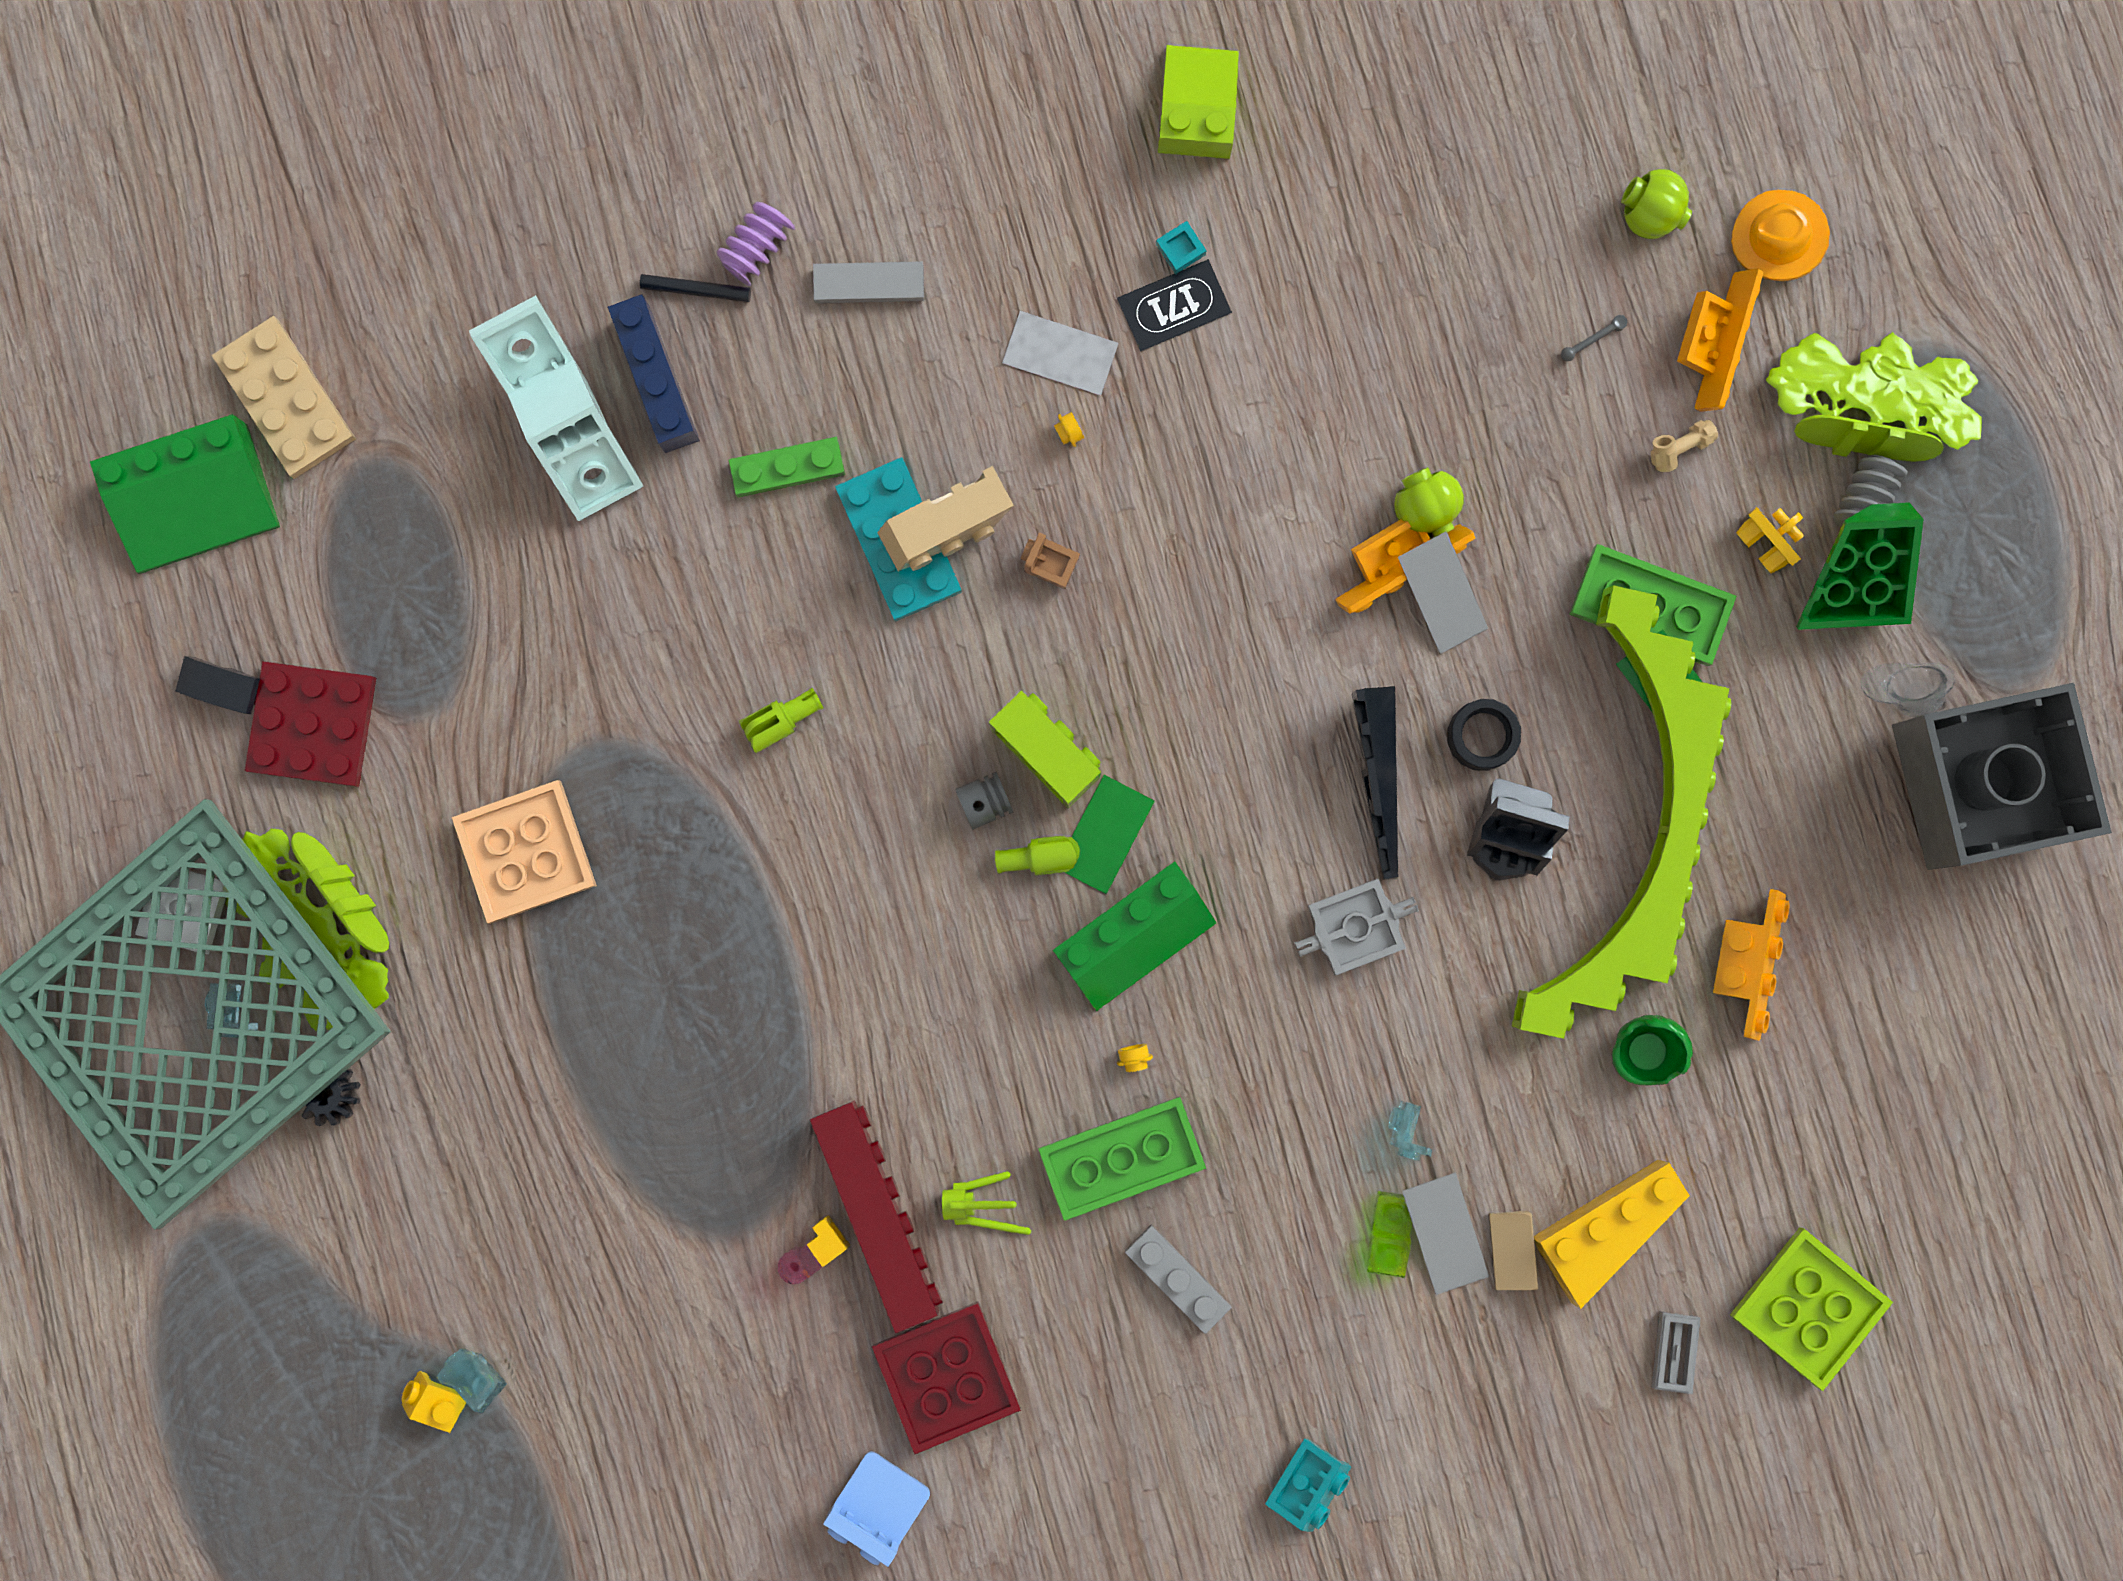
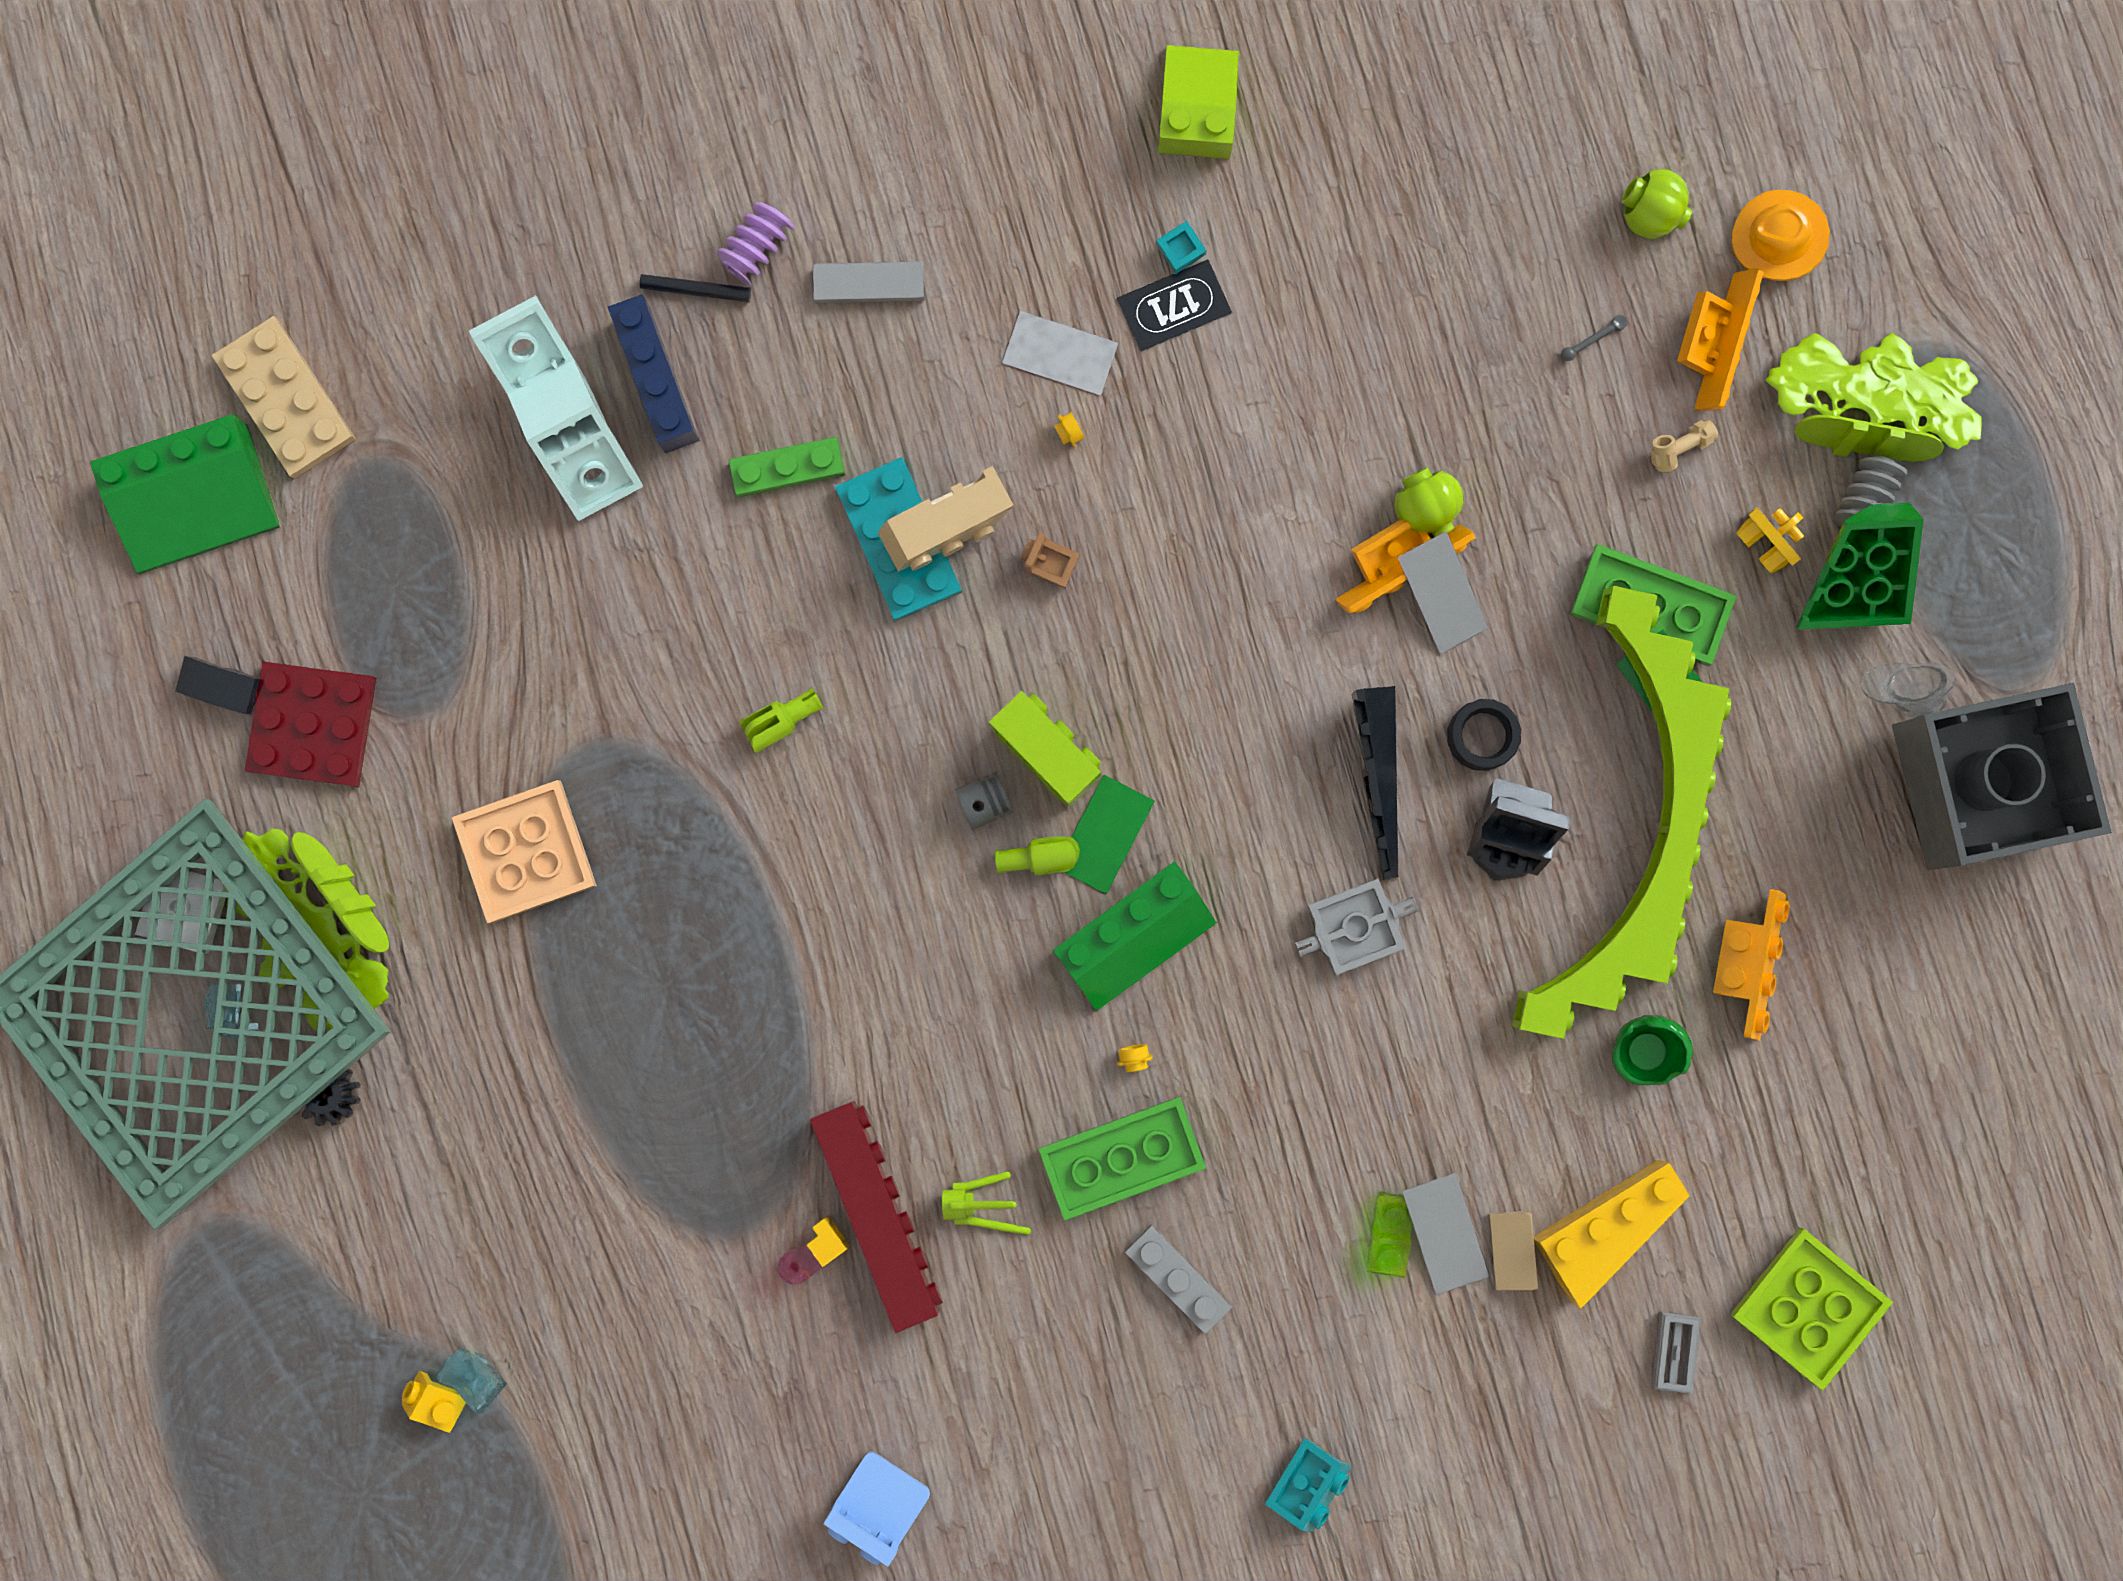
(946, 1377): dark red plate -> none
(1403, 1123): clear light blue bracket -> none

